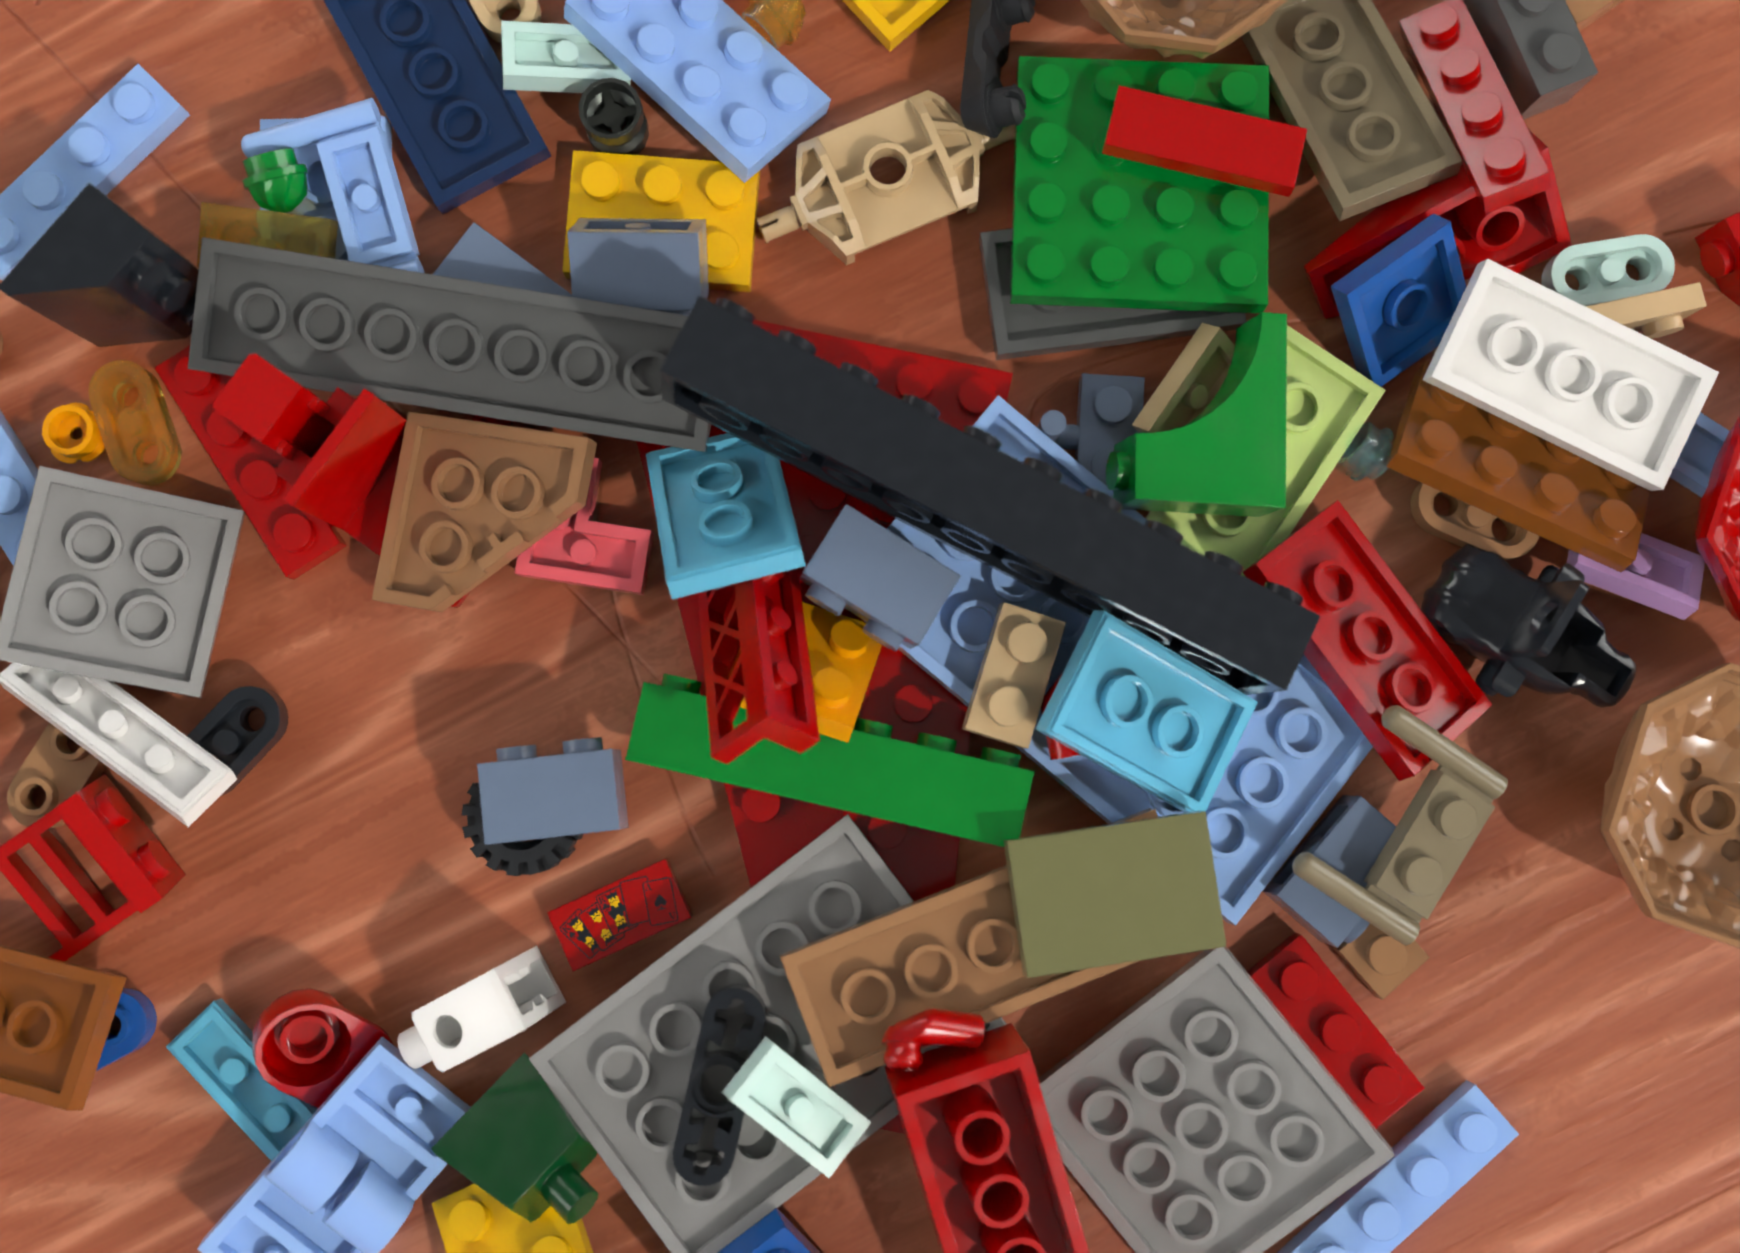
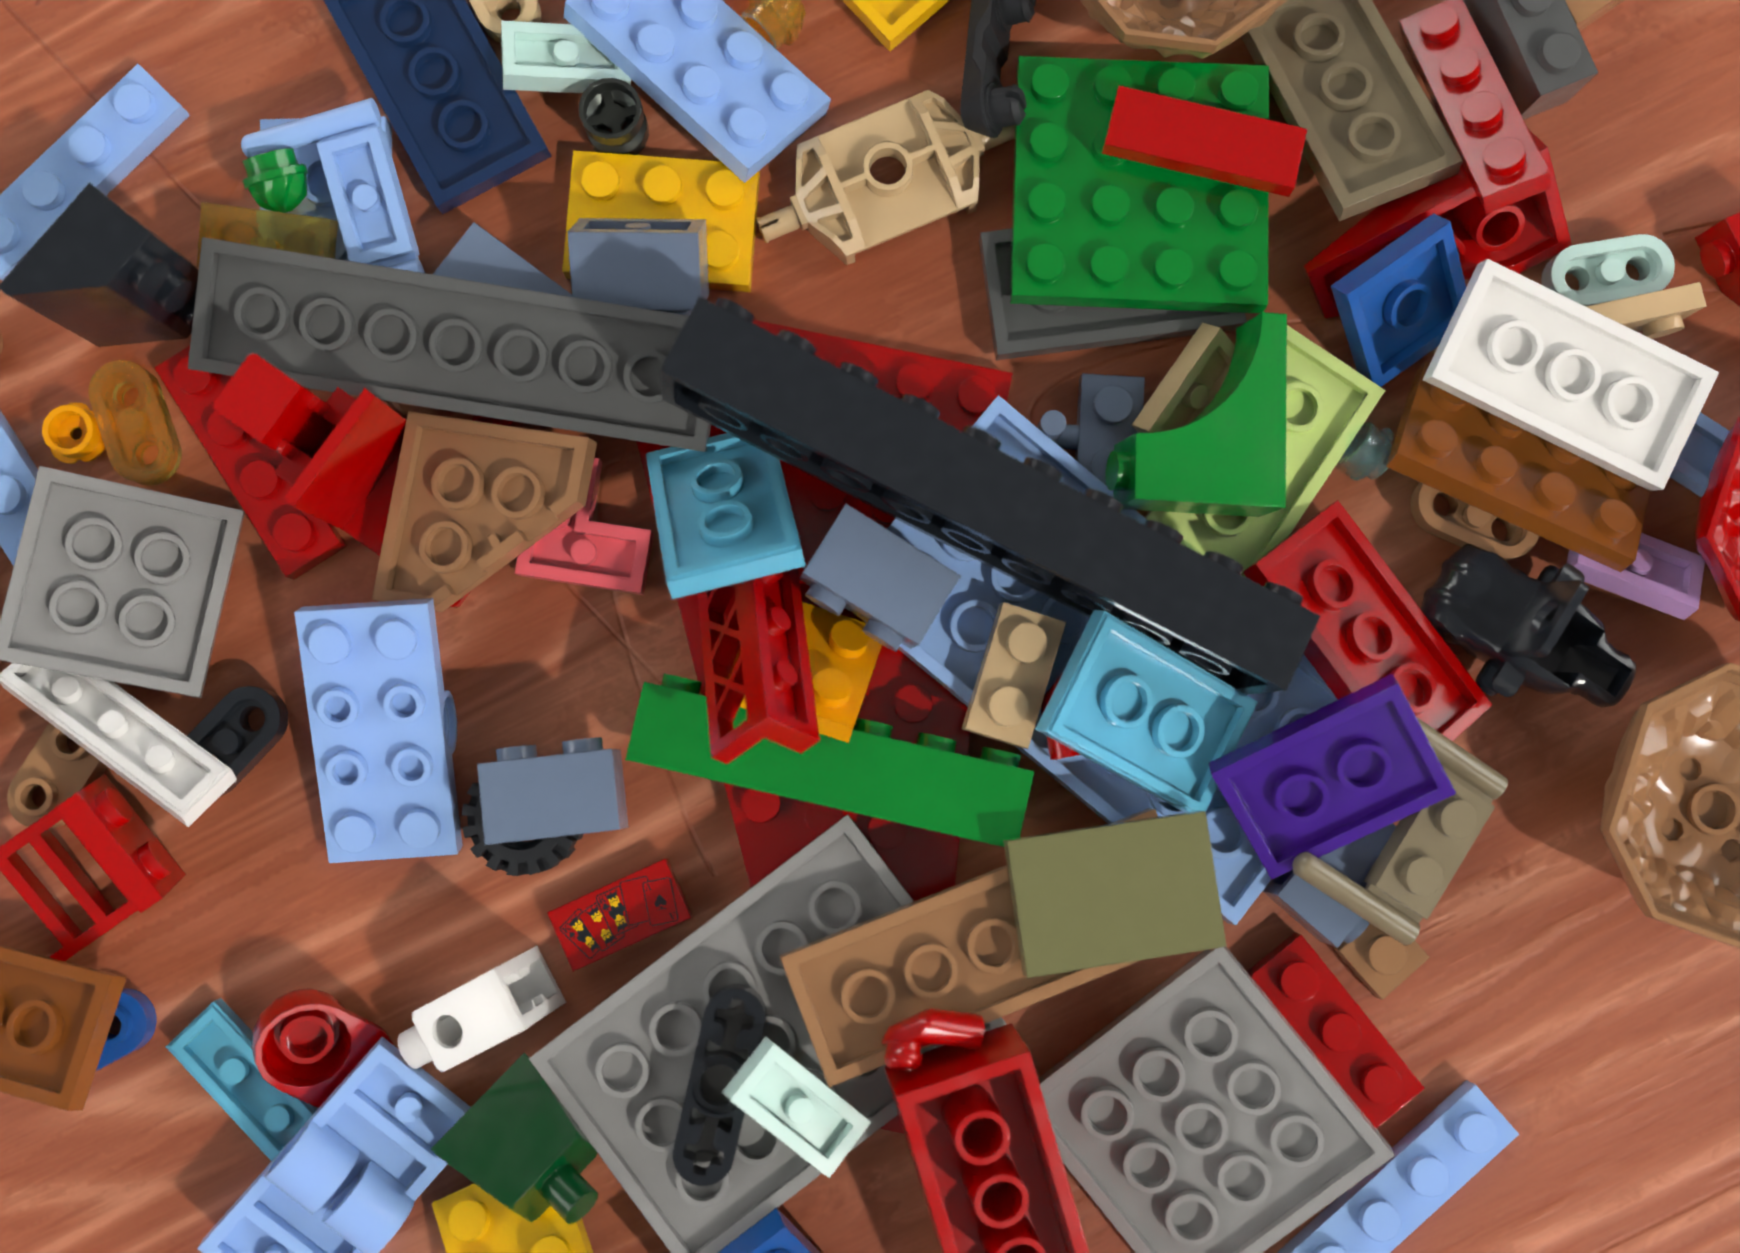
(380, 729): none -> light blue plate
(1332, 776): none -> dark purple plate

